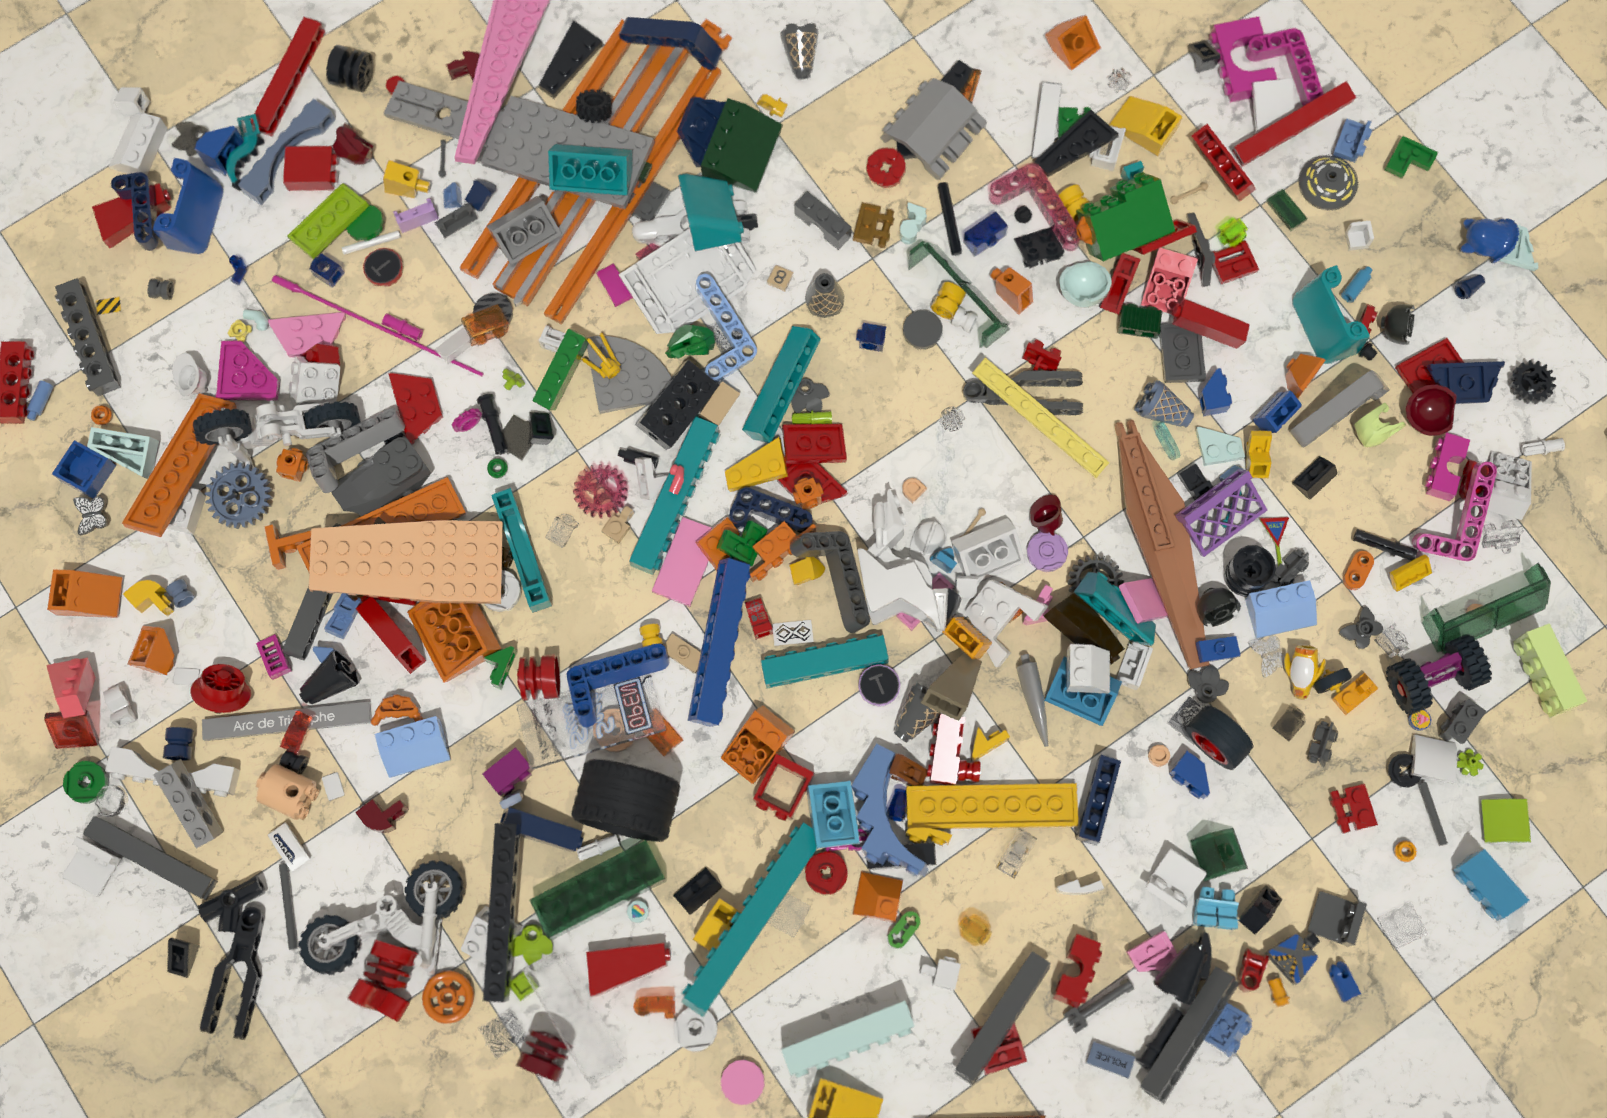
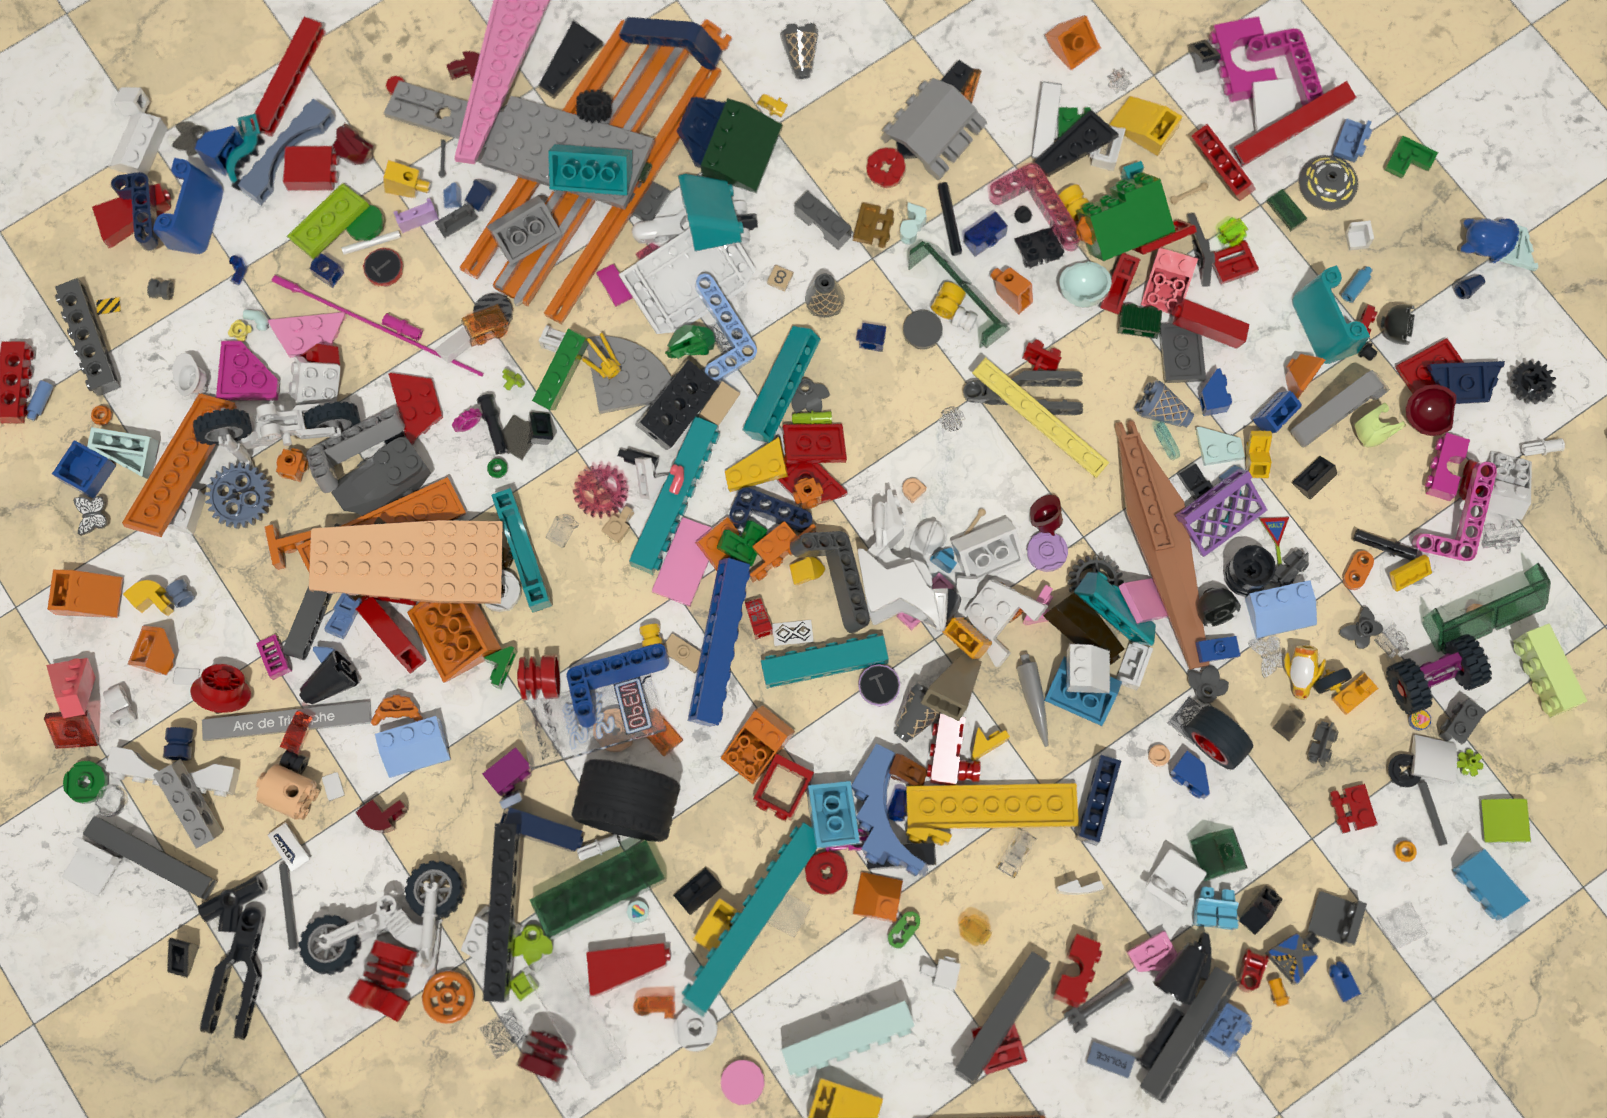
(349, 68): black wheel -> none

